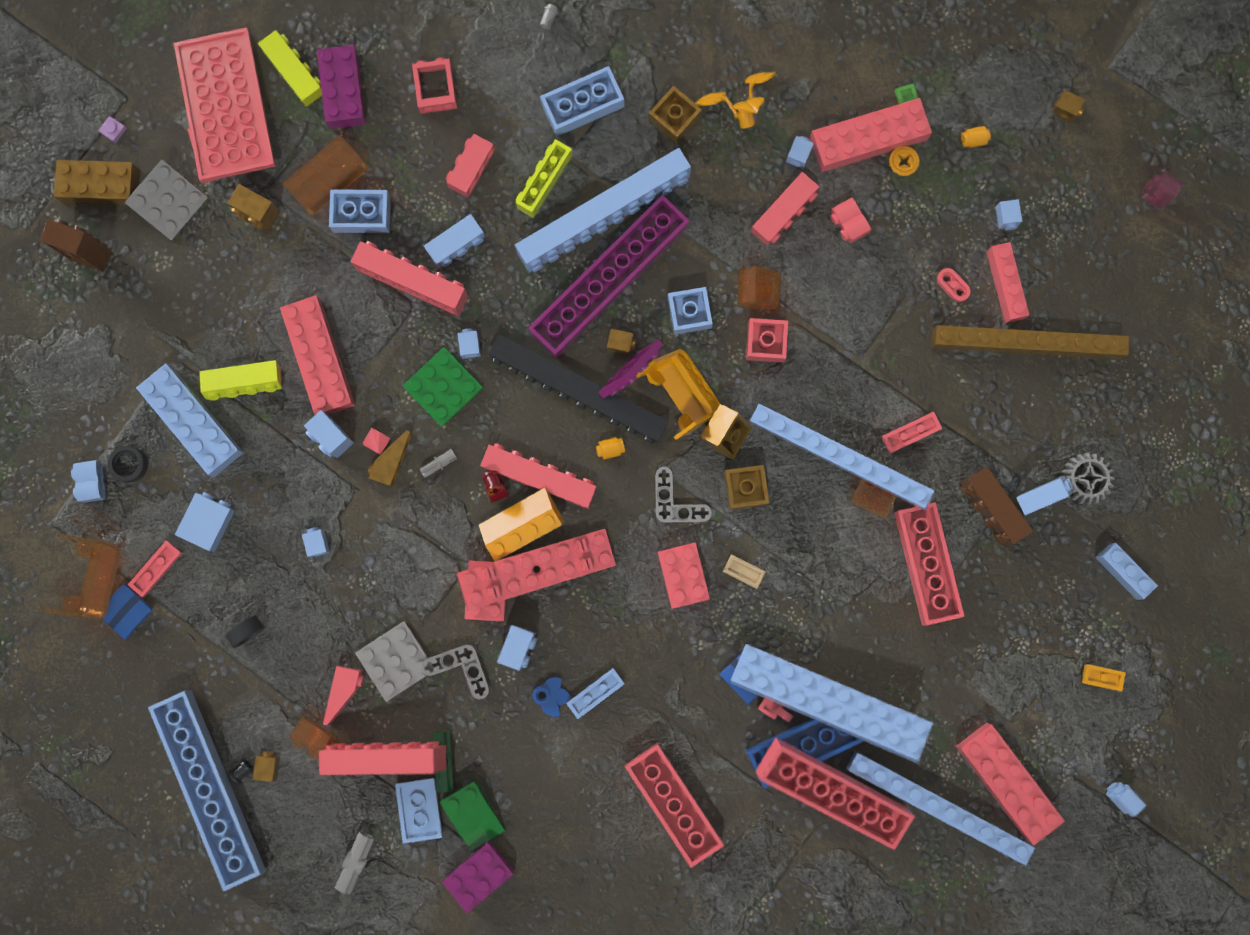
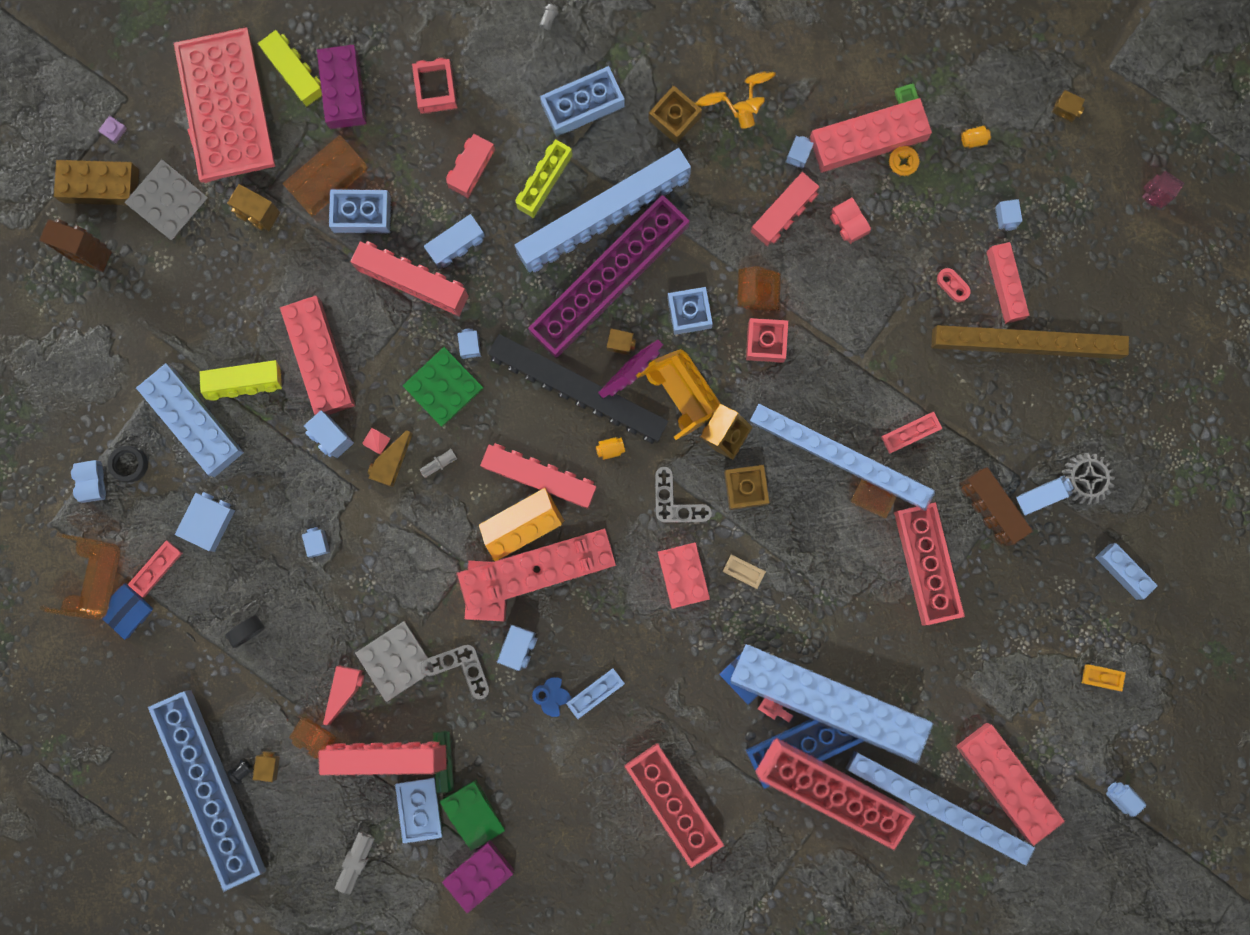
(495, 486): dark red piece -> none

